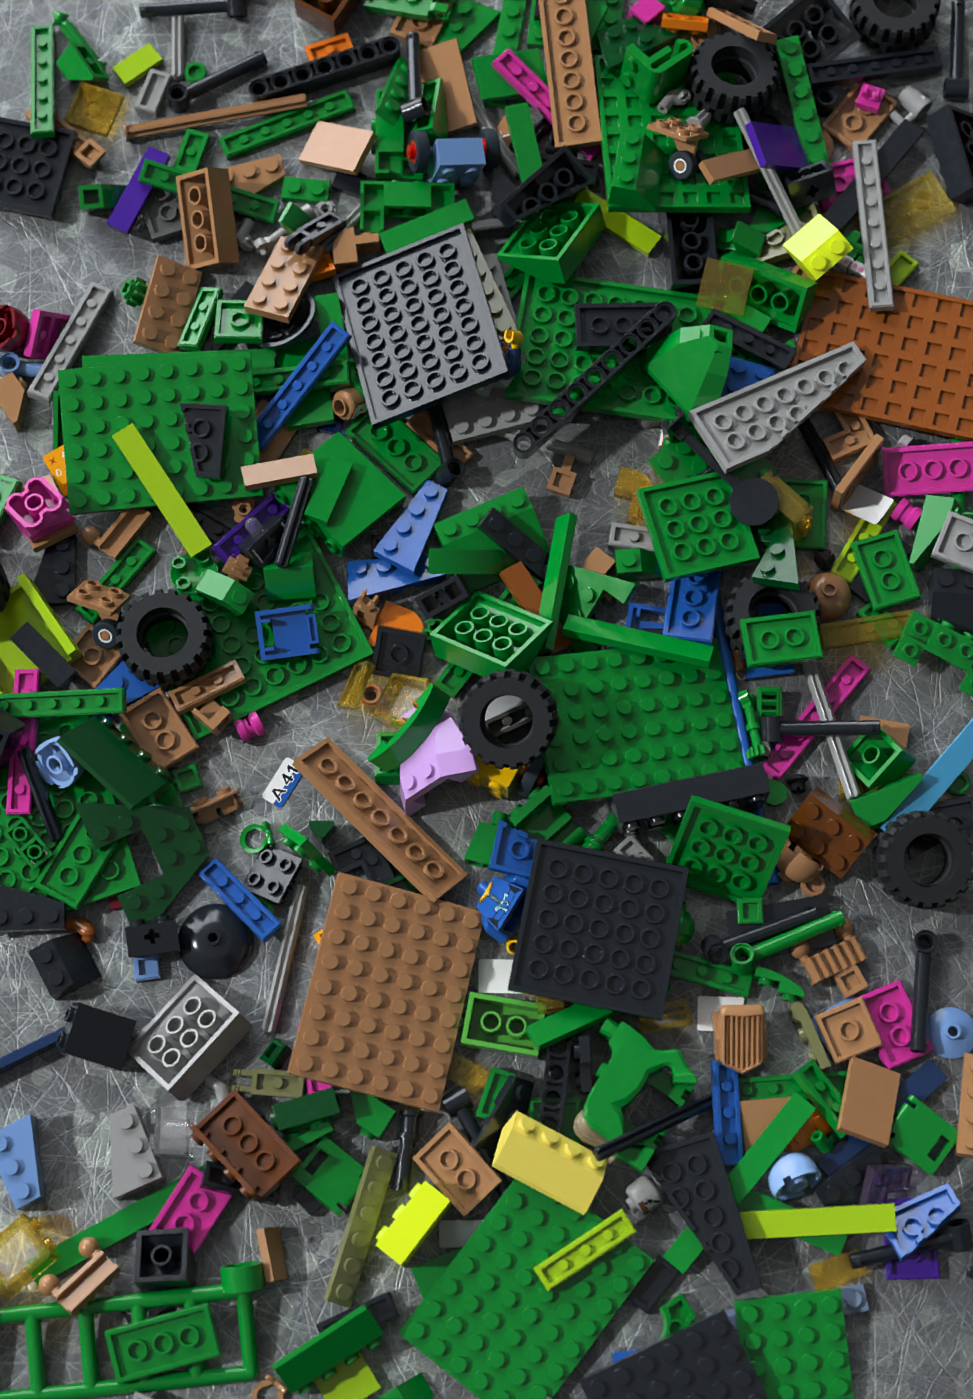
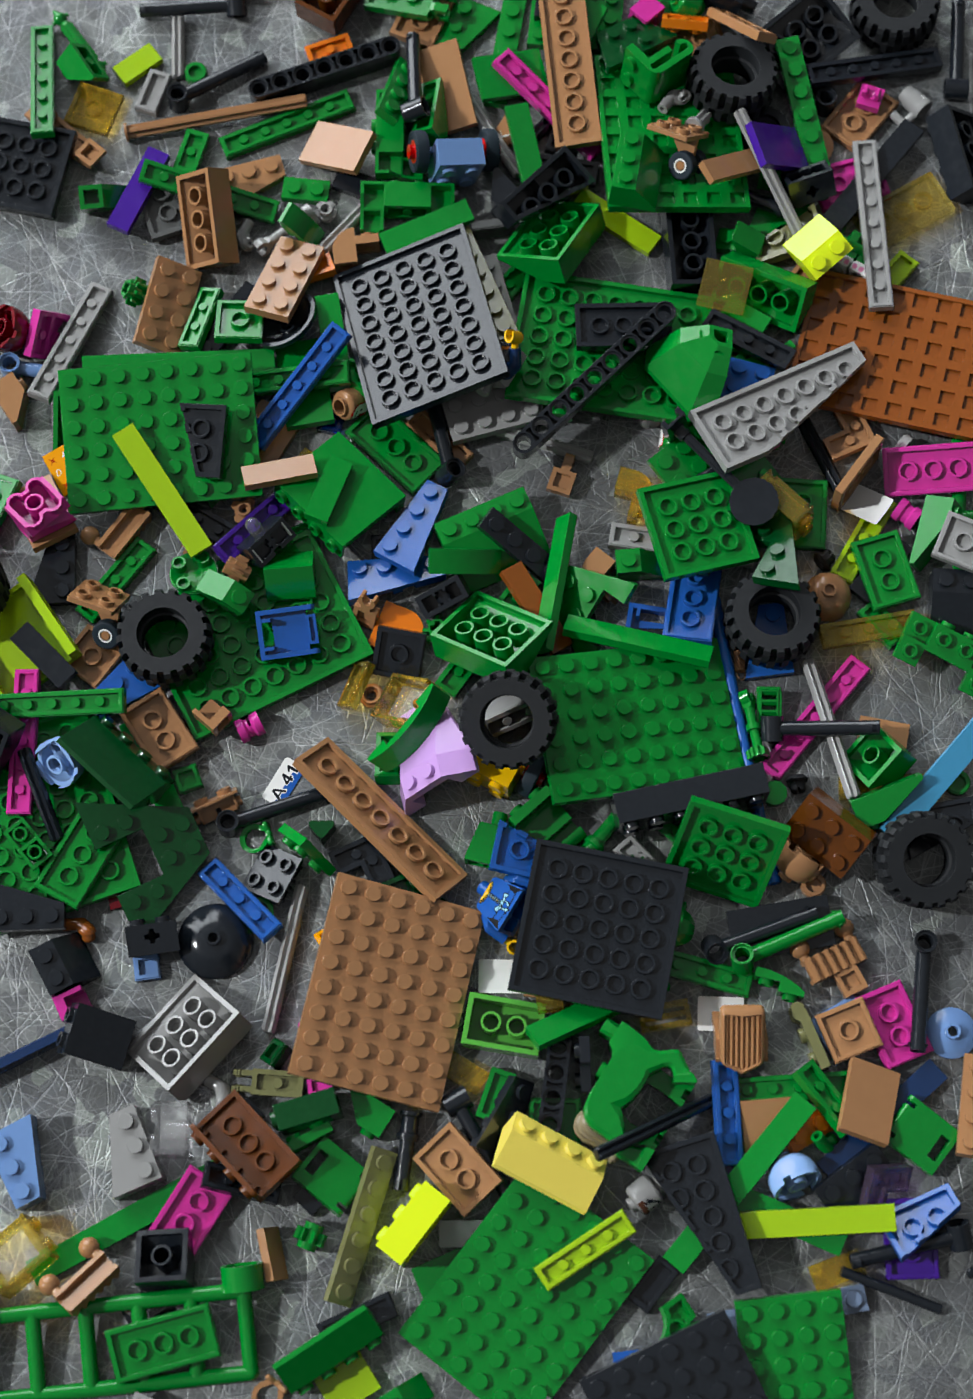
(65, 999): none -> dark pink panel
(207, 687): medium nougat tile -> none
(267, 811): none -> black piece
(293, 522): black axle -> none
(310, 1236): none -> green gear
(315, 232): black hinge -> none
(750, 911): green tile -> none
(781, 639): green tile -> none
(891, 1290): none -> black bar

